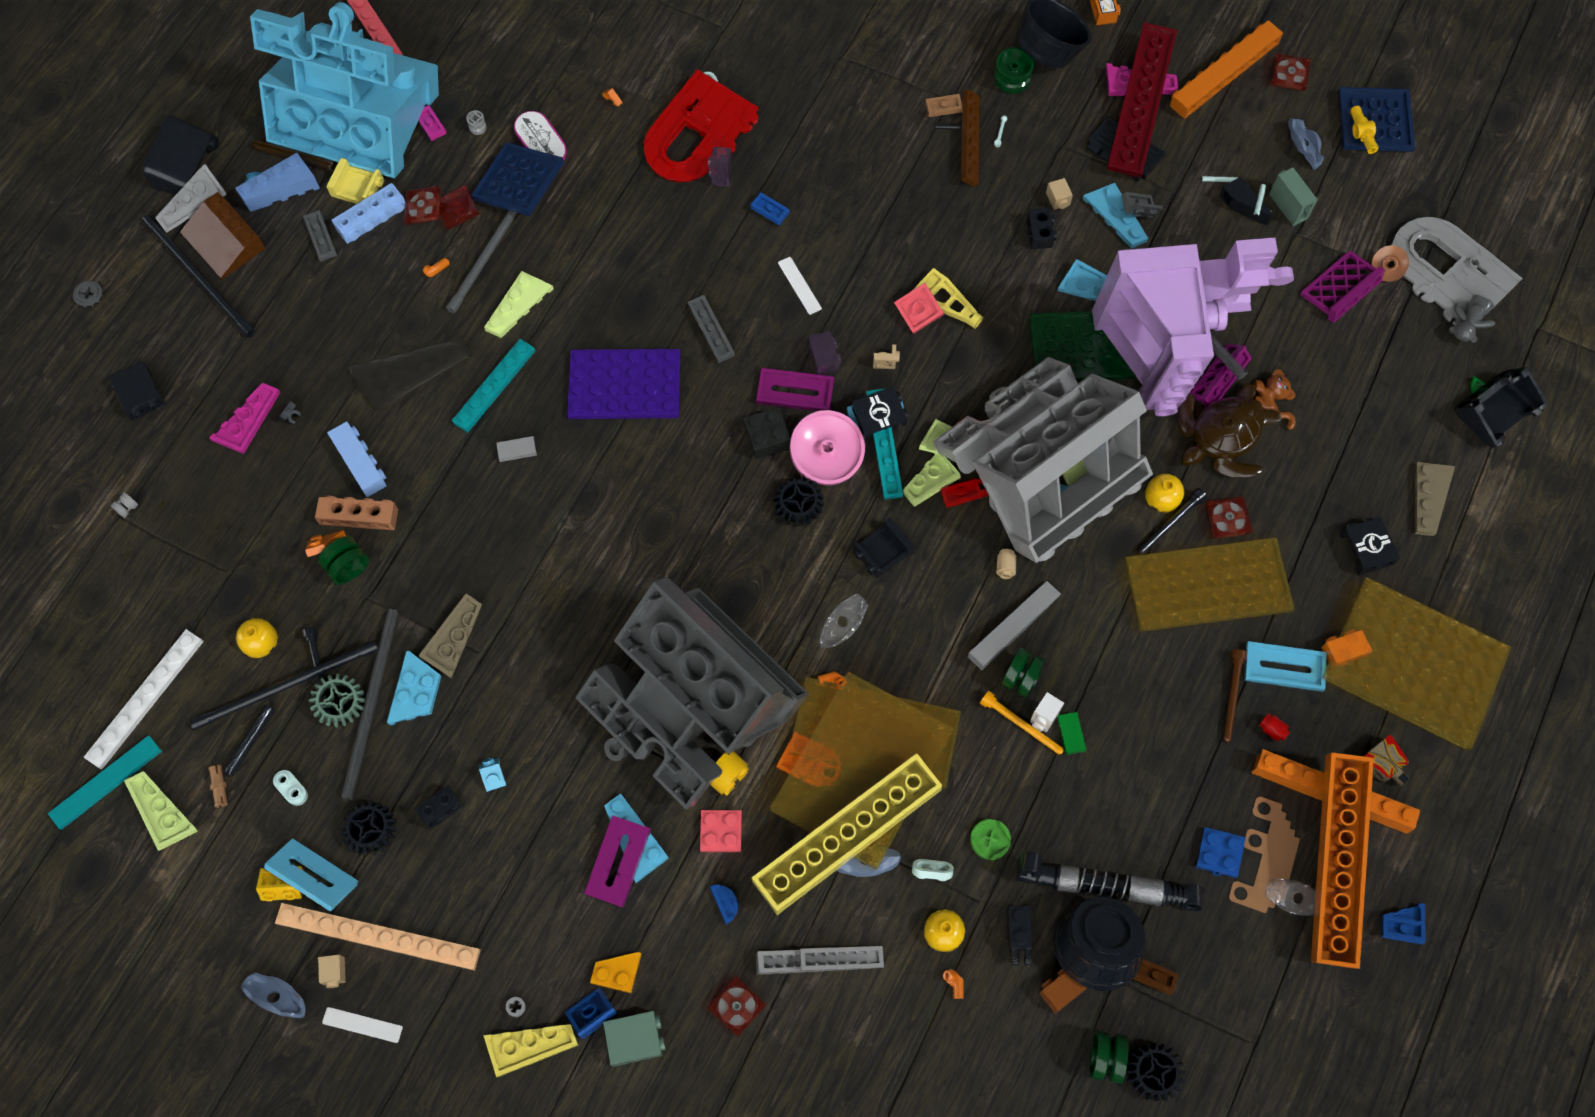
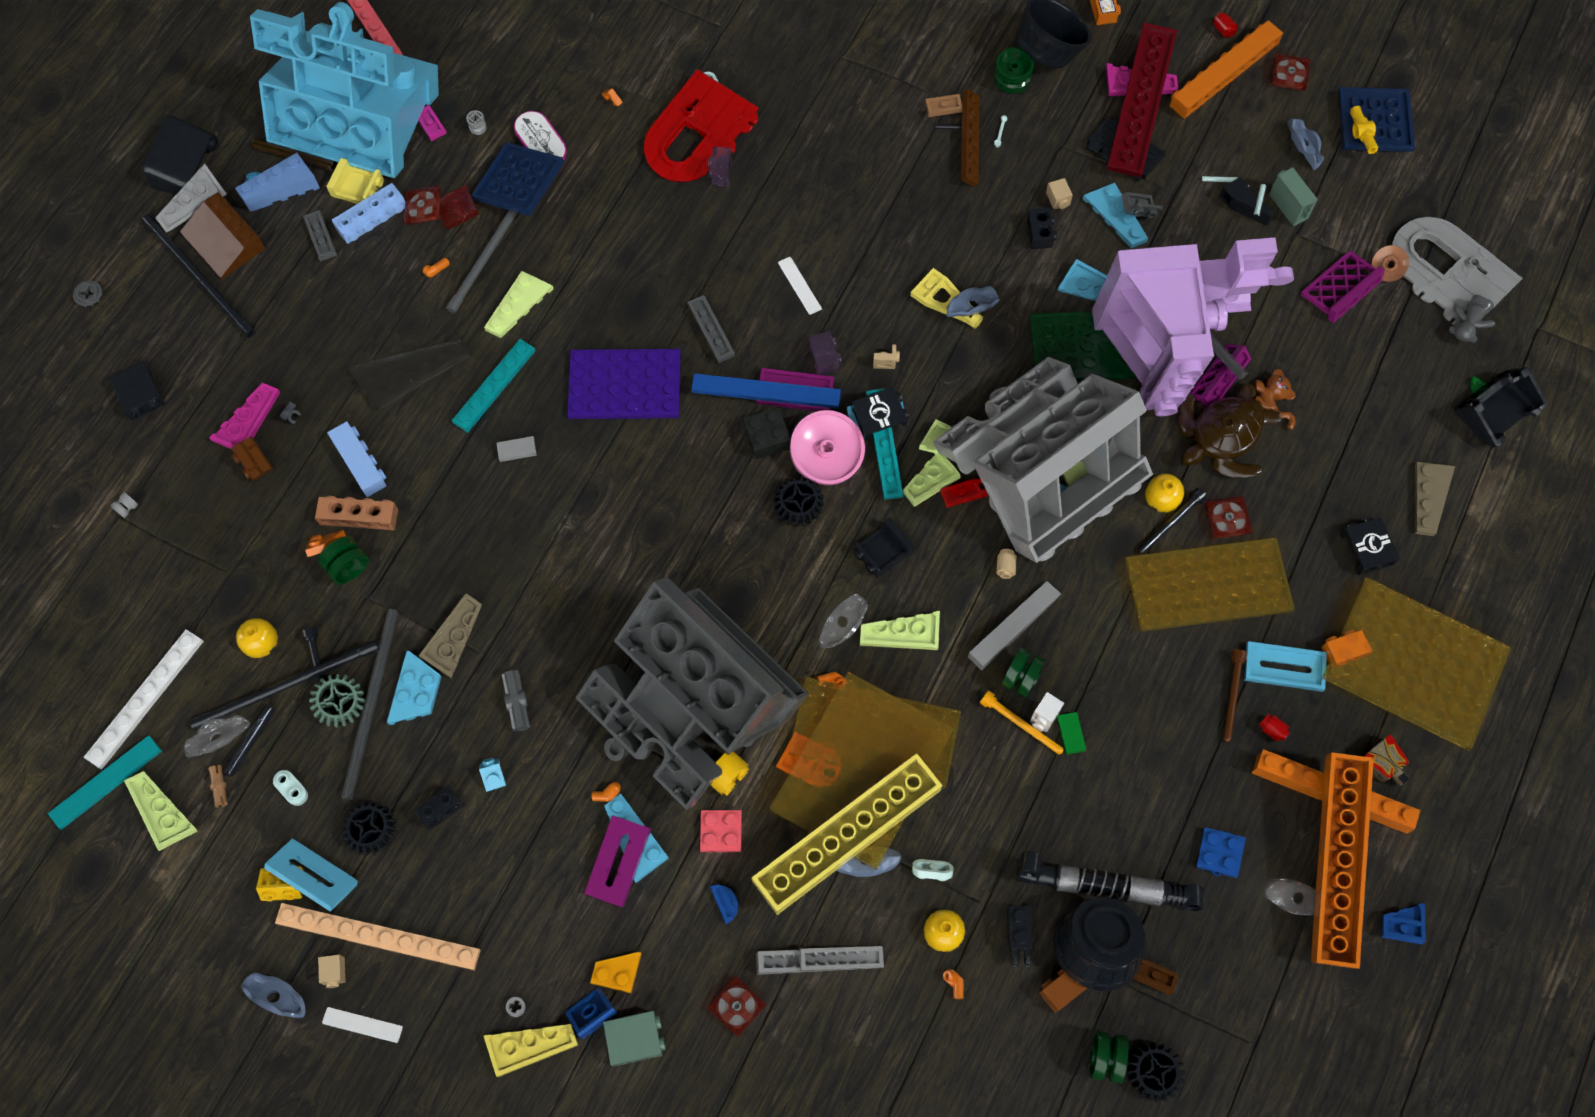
(202, 743): none -> clear piece
(252, 459): none -> reddish brown brick
(515, 700): none -> dark grey piece
(608, 794): none -> orange arm
(766, 391): none -> blue tile
(770, 208): blue plate -> none
(909, 632): none -> yellowish green wing
(919, 308): coral plate -> none
(984, 297): none -> sand blue piece
(990, 839): bright green tile -> none
(1225, 25): none -> red brick
(1277, 858): medium nougat piece -> none

